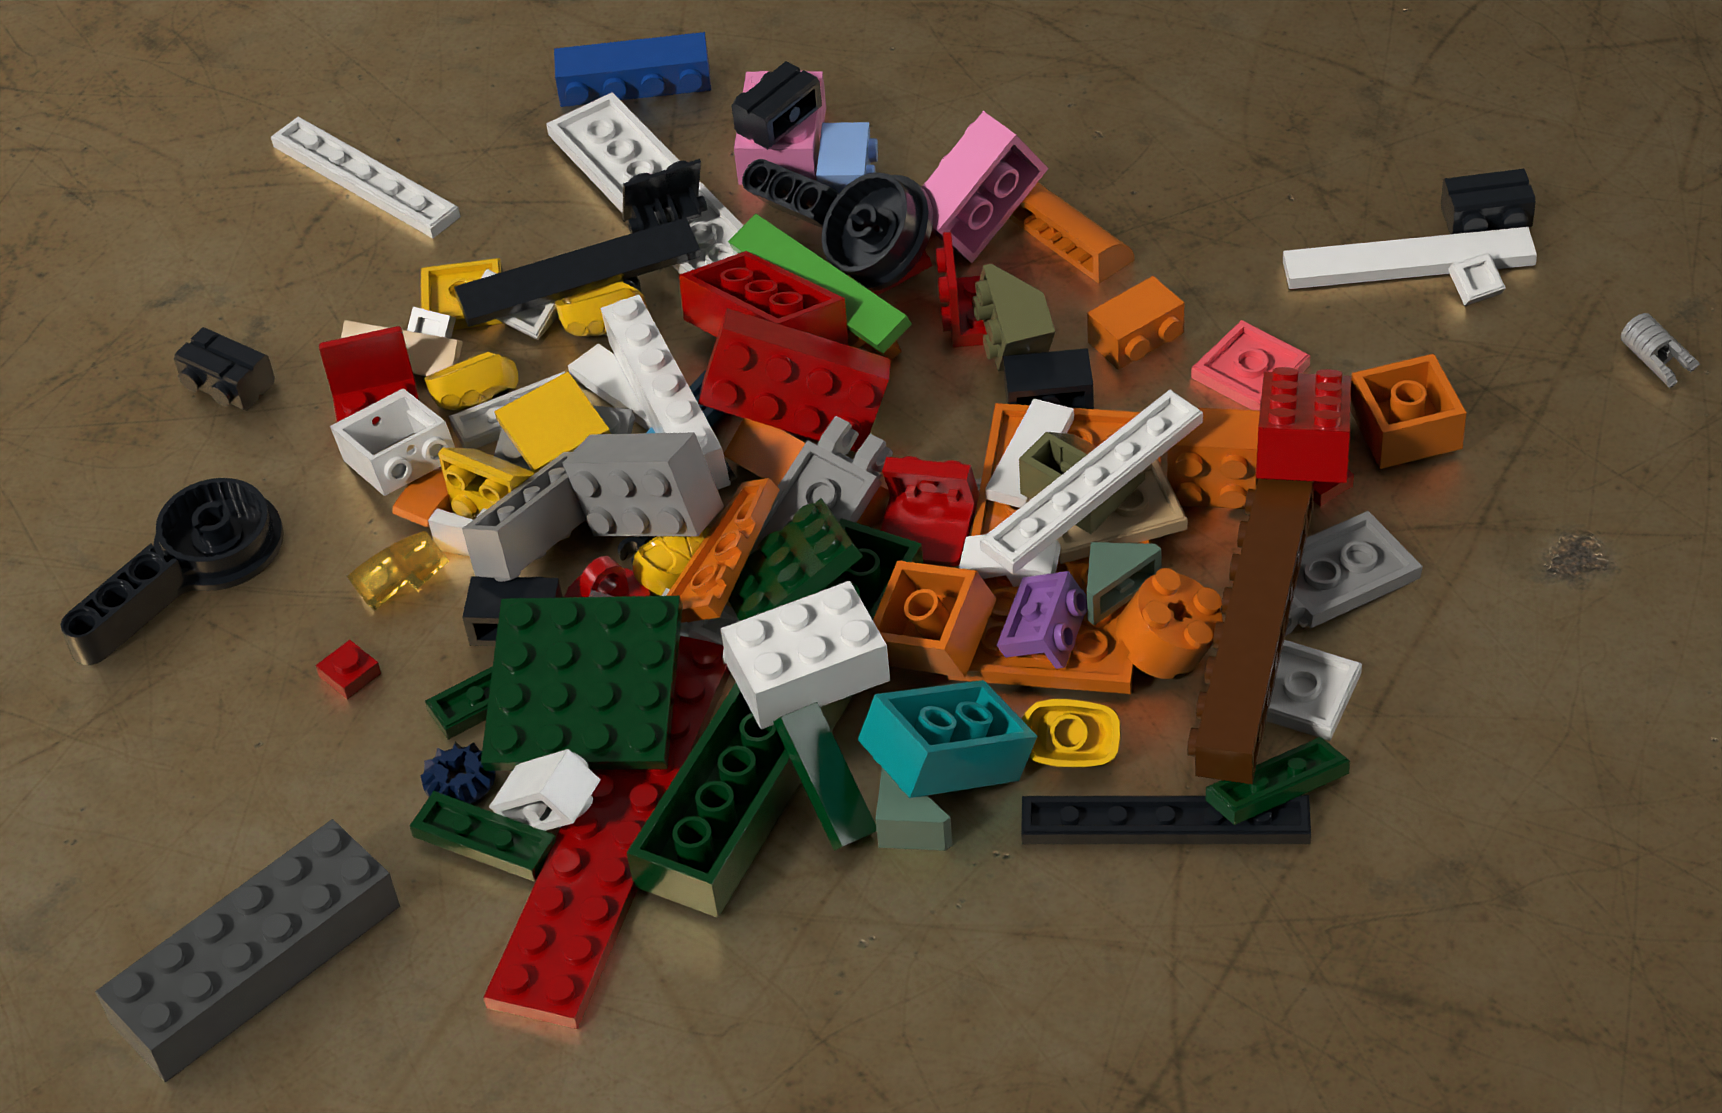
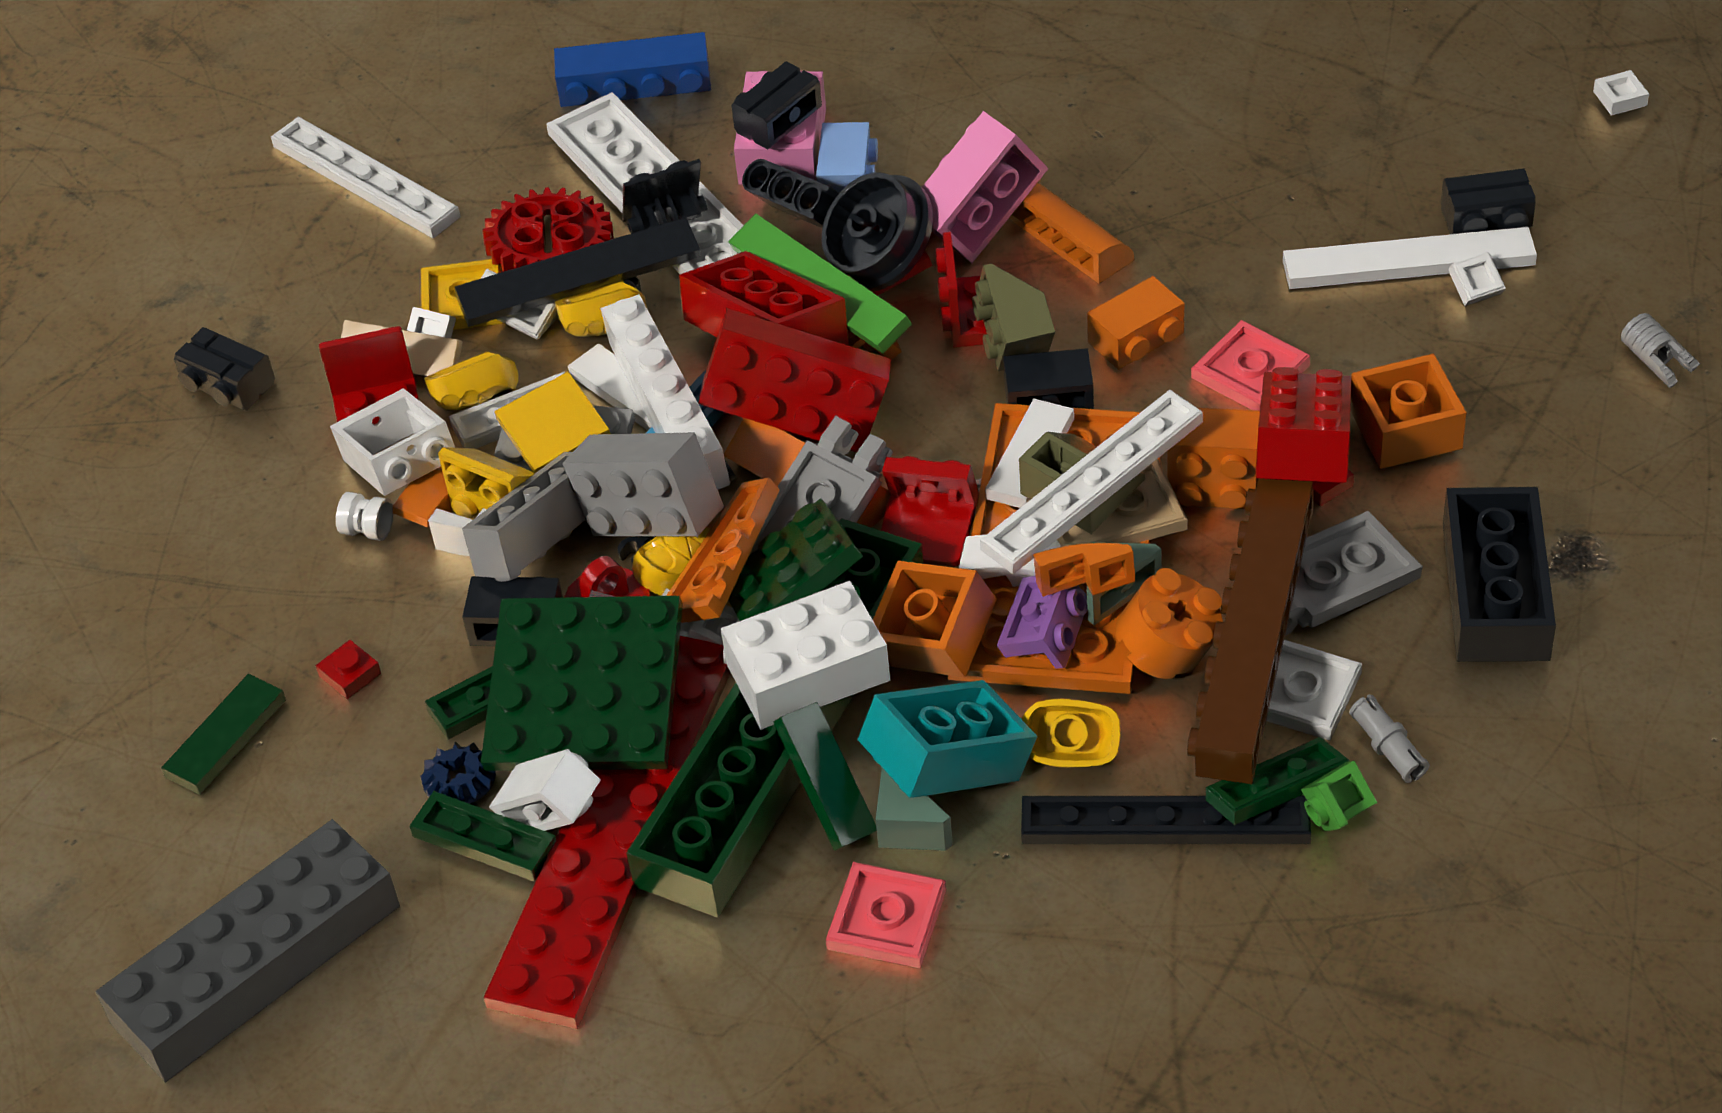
(204, 541): black beam -> none
(223, 734): none -> dark green tile
(364, 516): none -> white wheel
(408, 560): clear yellow slope -> none
(518, 230): none -> red gear
(886, 915): none -> coral tile
(1096, 564): none -> orange slope
(1337, 797): none -> bright green bracket
(1389, 738): none -> light grey pin
(1498, 574): none -> black brick
(1621, 92): none -> white plate

